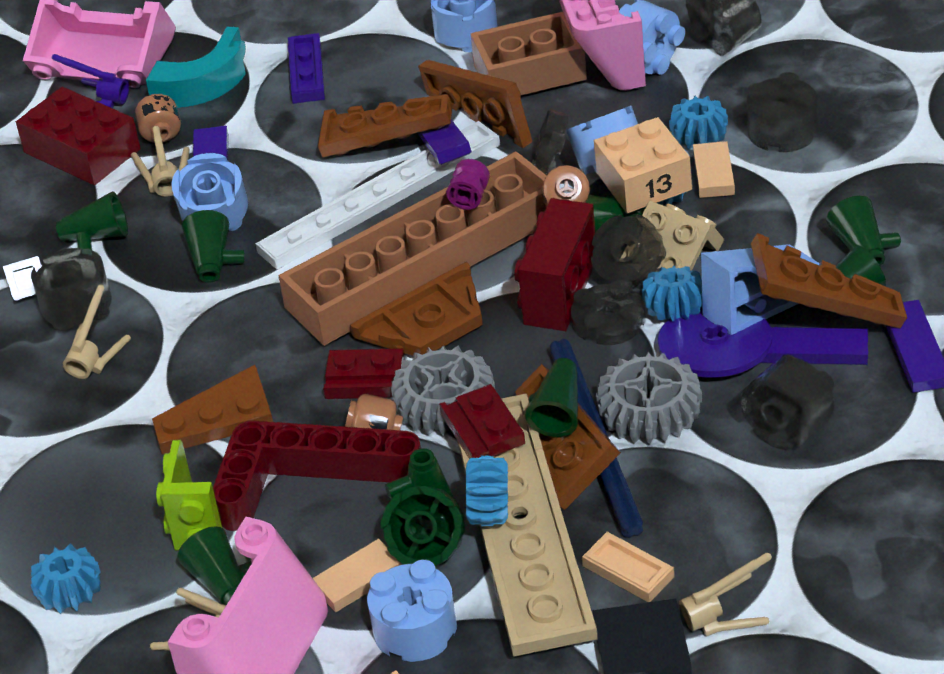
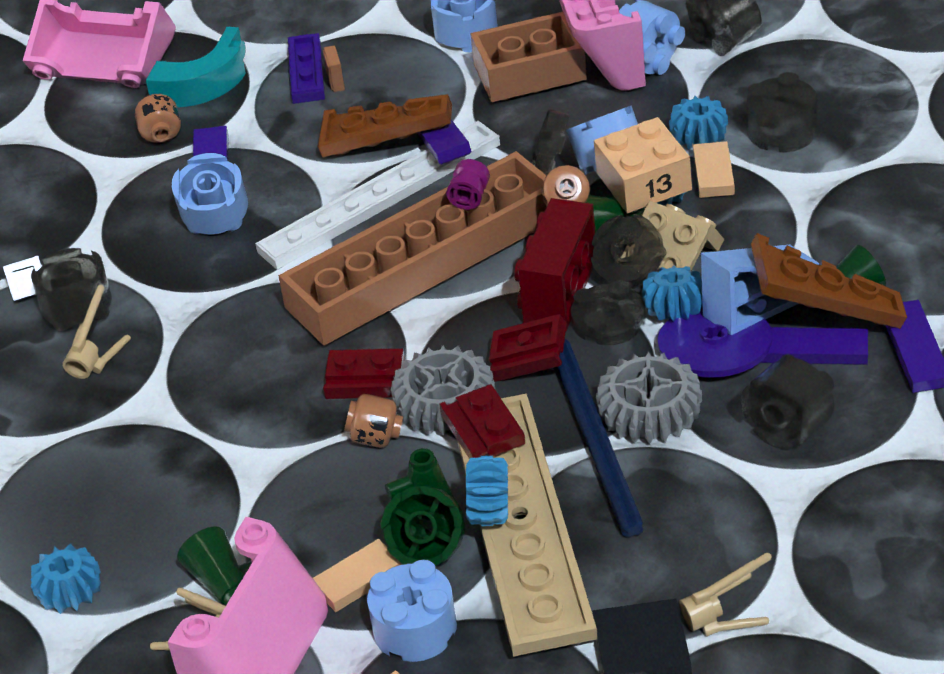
(78, 135): dark red brick -> none
(94, 221): dark green piece -> none
(108, 87): dark purple plant -> none
(163, 171): tan plant -> none
(186, 503): lime bracket -> none
(206, 239): dark green piece -> none
(214, 412): dark orange wing -> none
(304, 451): dark red beam -> none
(333, 68): none -> nougat tile
(426, 316): dark orange wing -> none
(481, 98): dark orange wing -> none
(527, 347): none -> dark red plate
(555, 403): dark green piece -> none
(575, 458): dark orange wing -> none
(628, 567): light nougat tile -> none
(856, 224): dark green piece -> none

